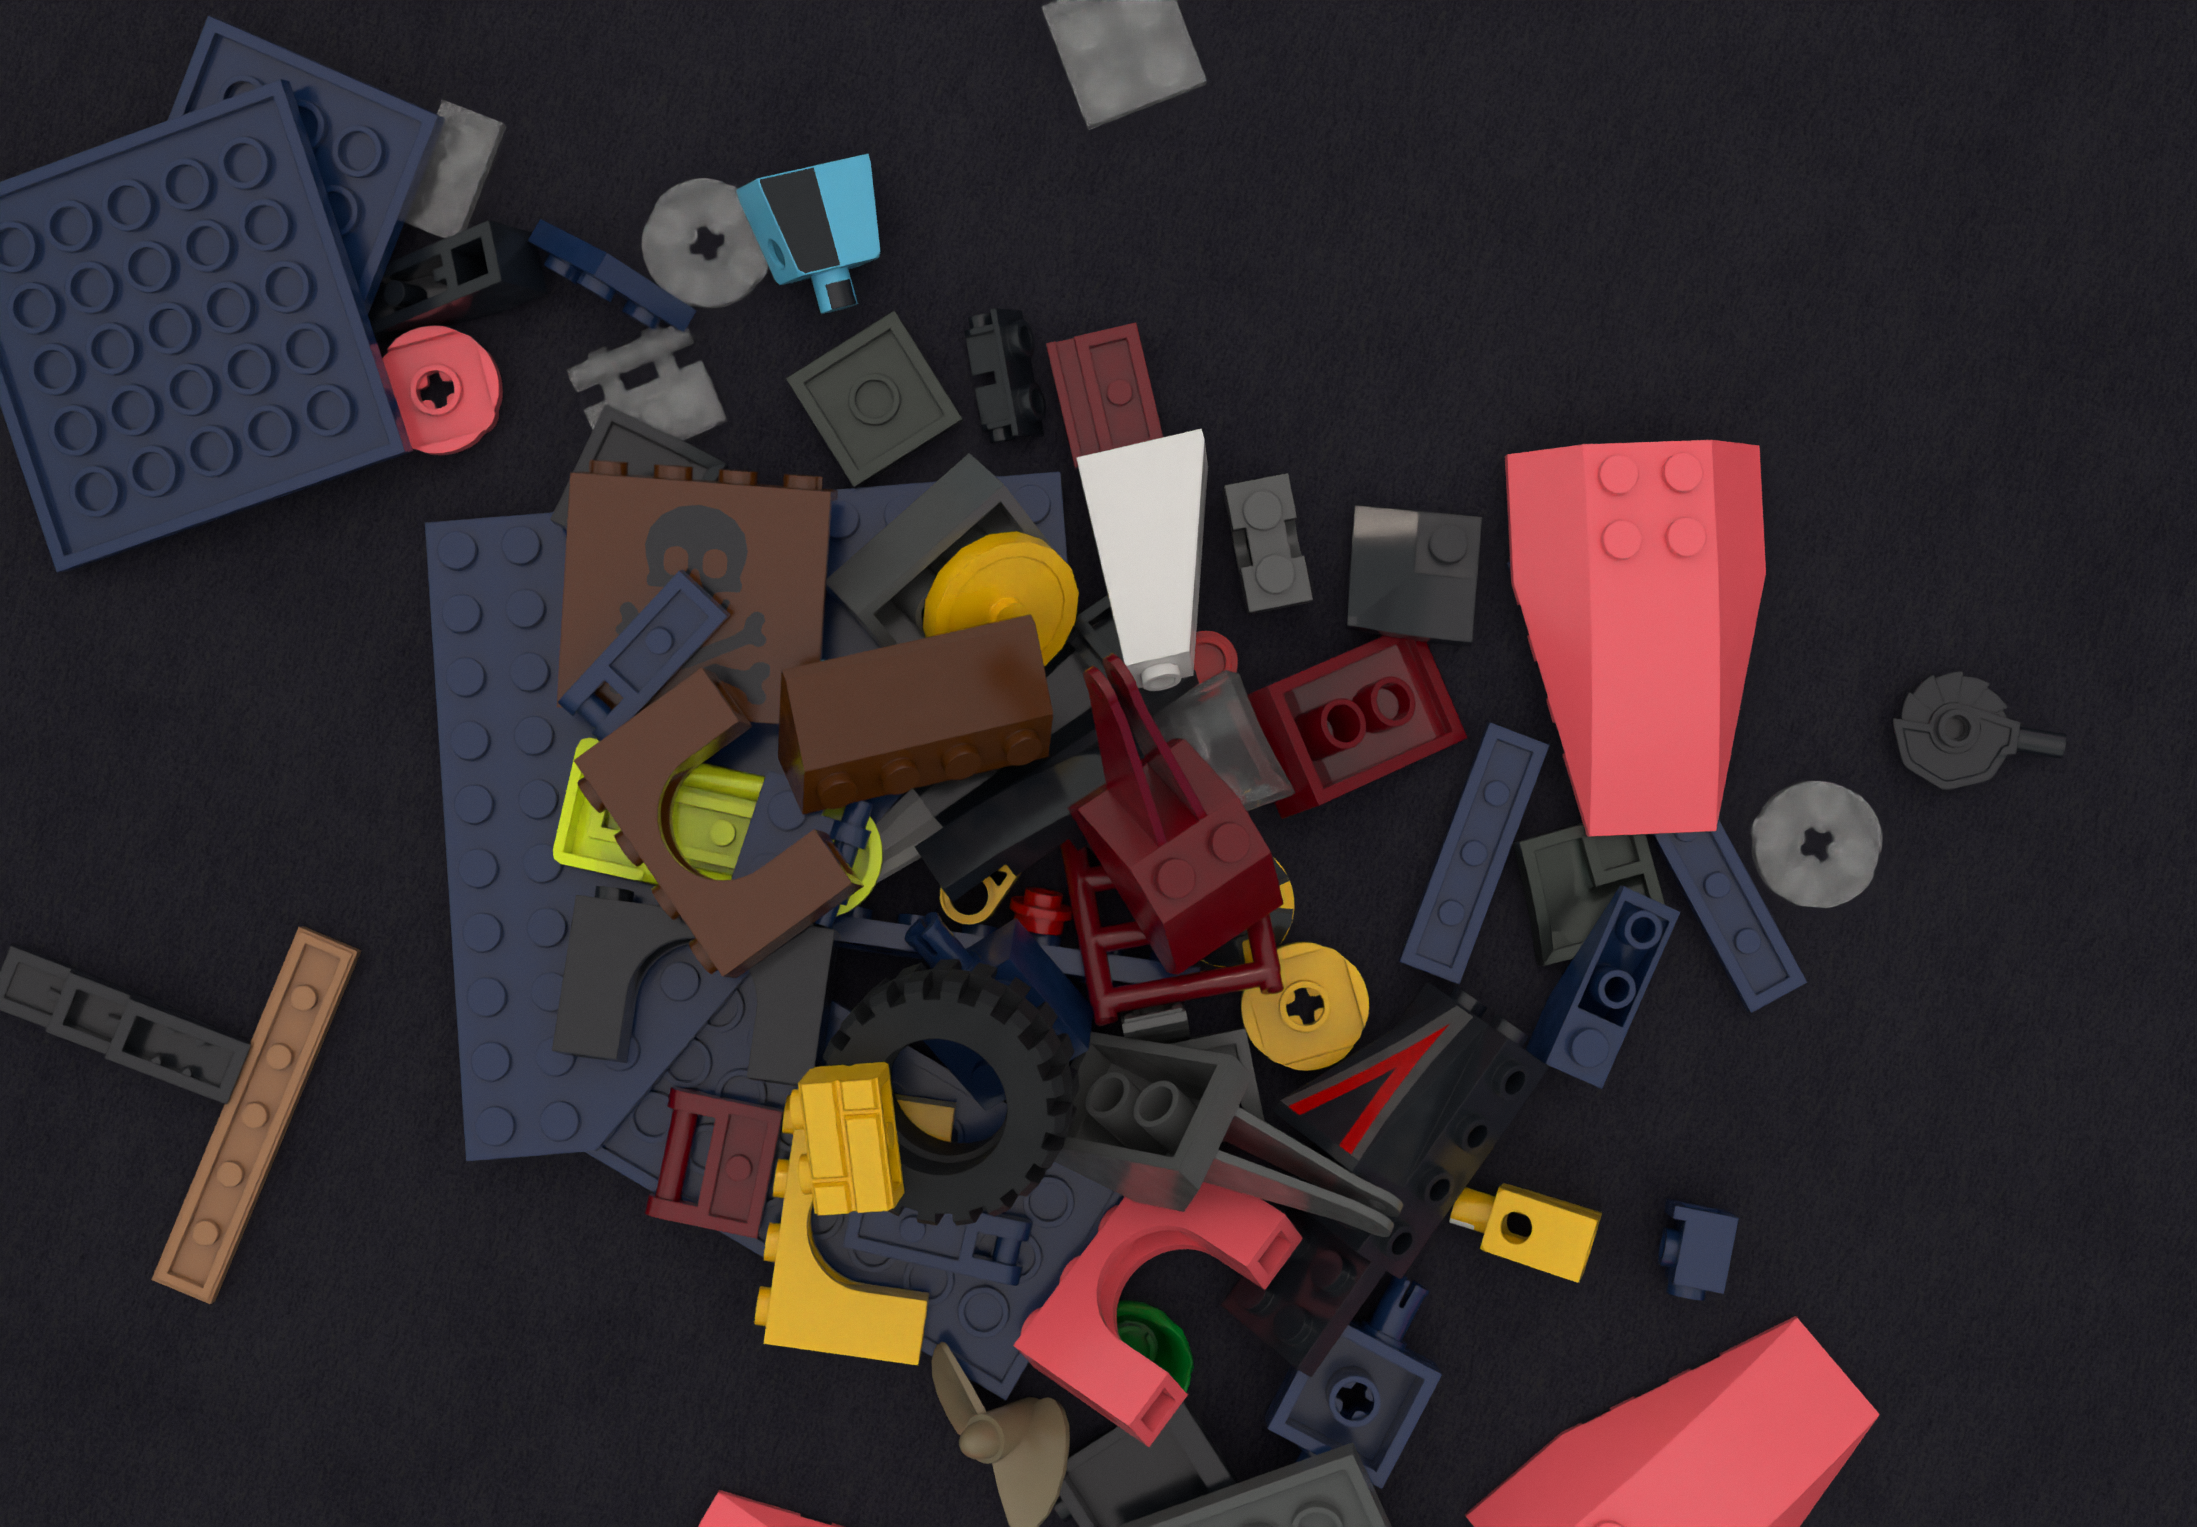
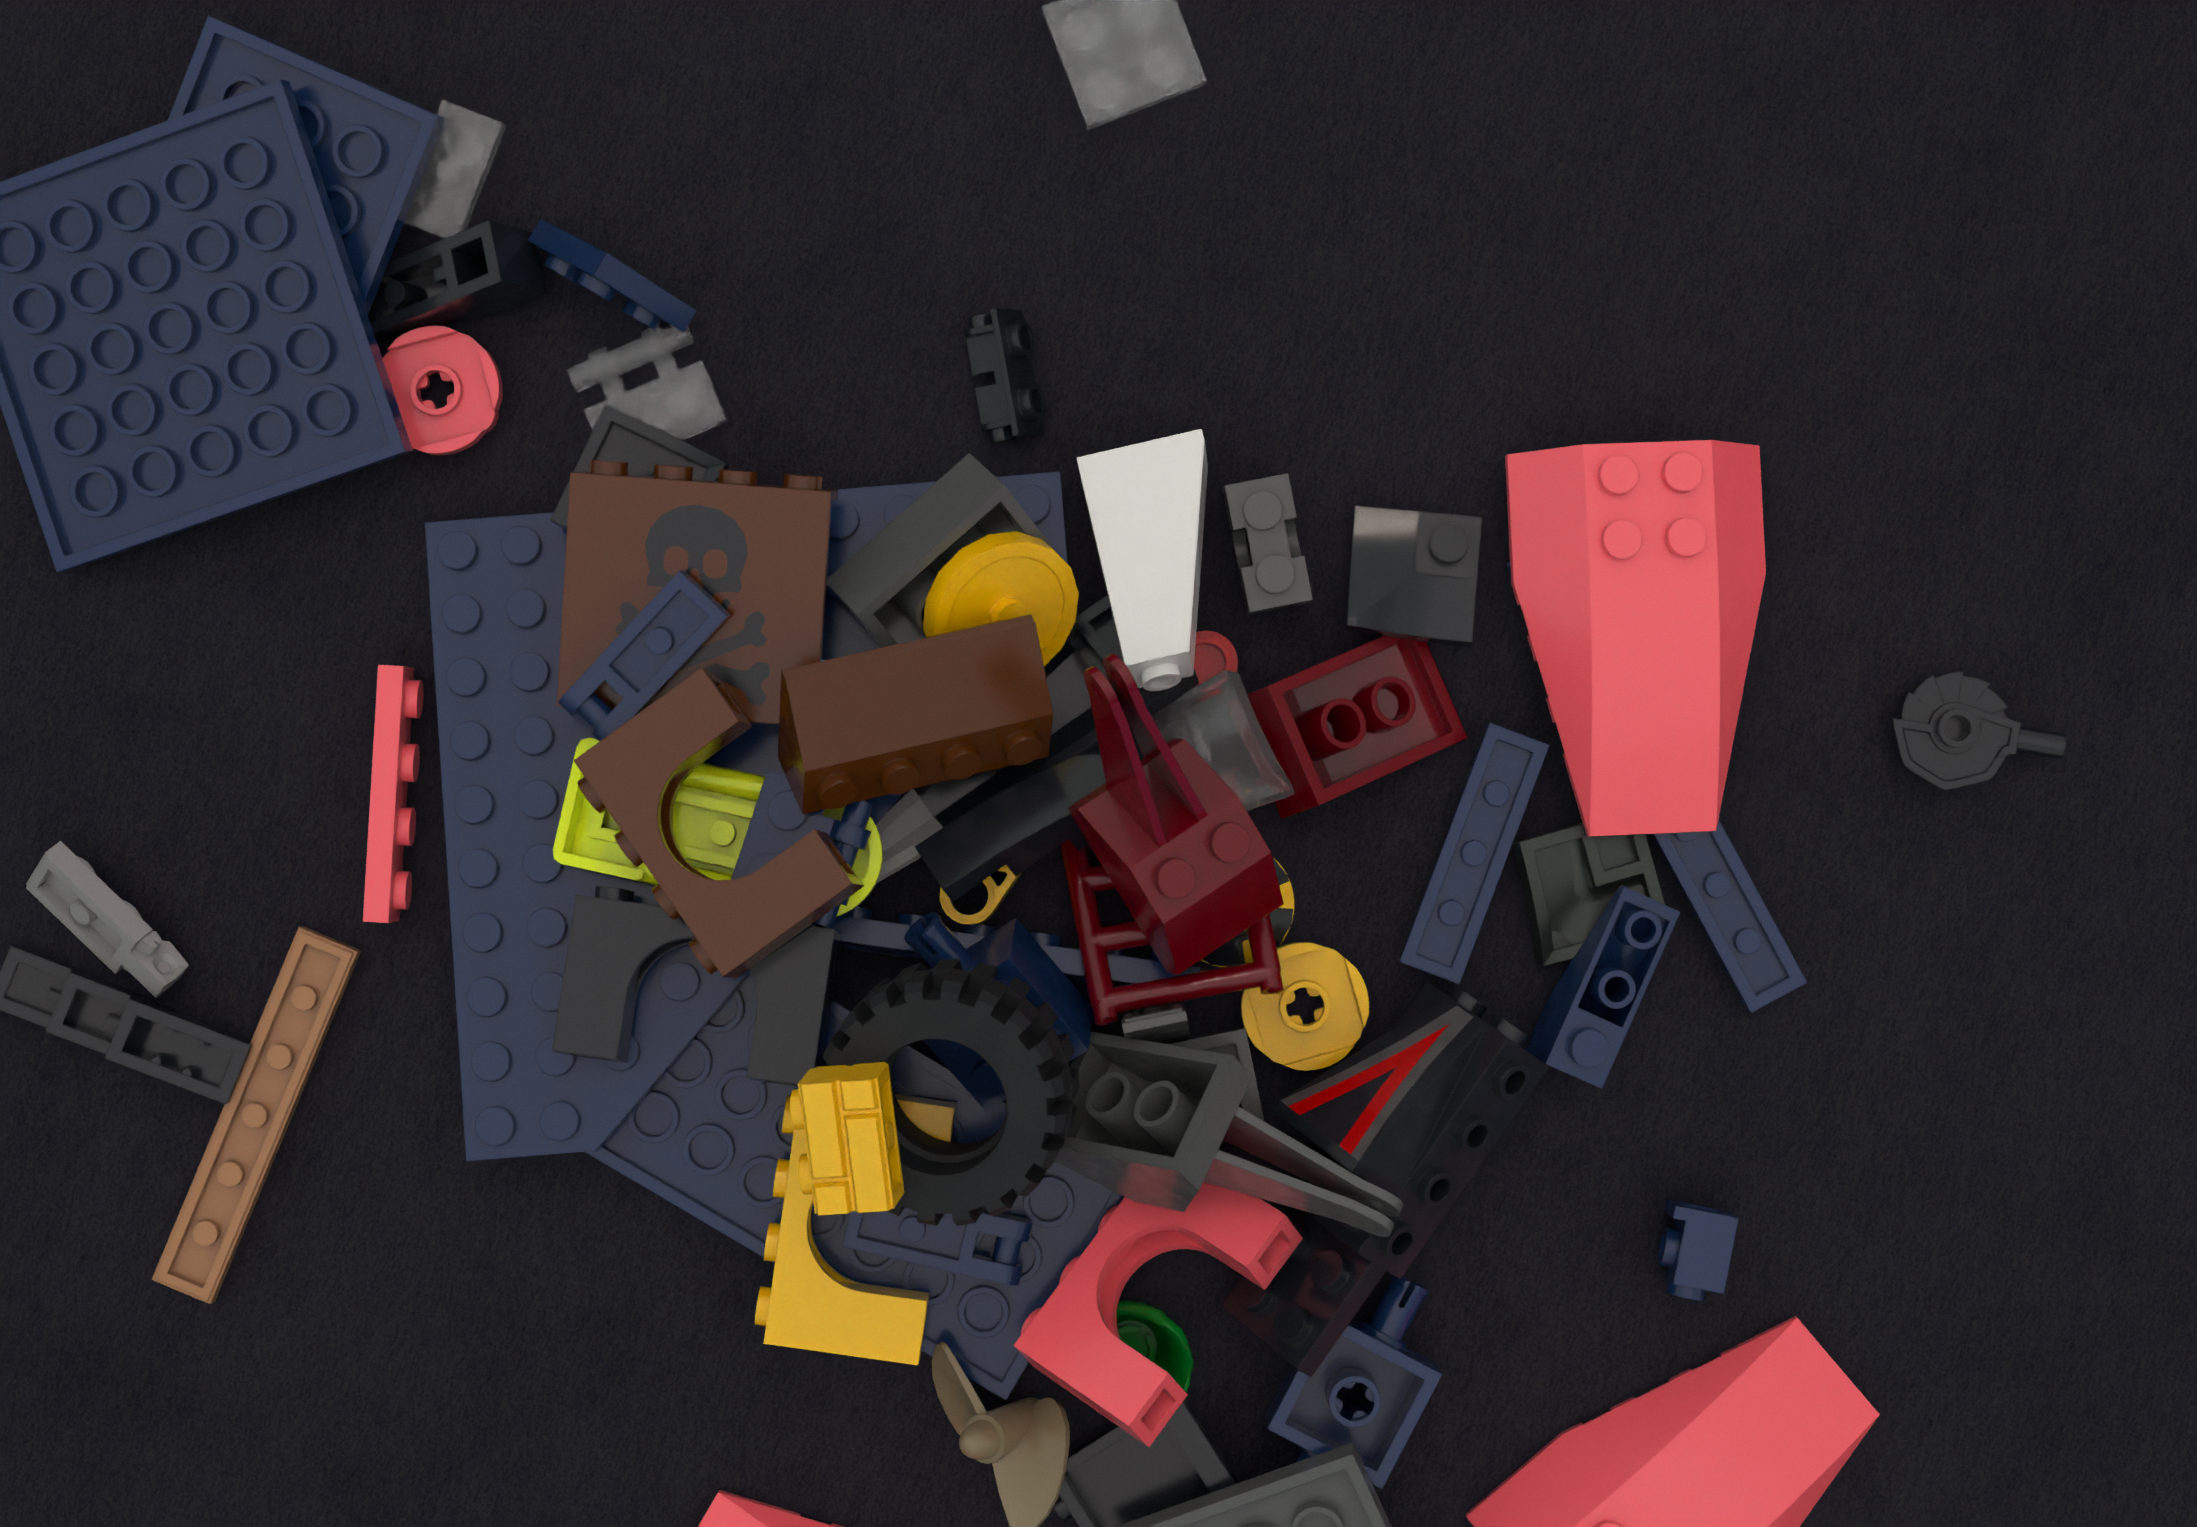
(104, 920): none -> light grey hinge
(390, 821): none -> coral plate
(675, 227): clear plate -> none
(736, 1164): dark red plate -> none
(816, 225): medium azure torso -> none
(874, 399): pearl dark grey plate -> none
(1041, 911): red plate -> none
(1104, 390): dark red plate -> none
(1559, 1234): yellow torso -> none
(1852, 854): clear plate -> none

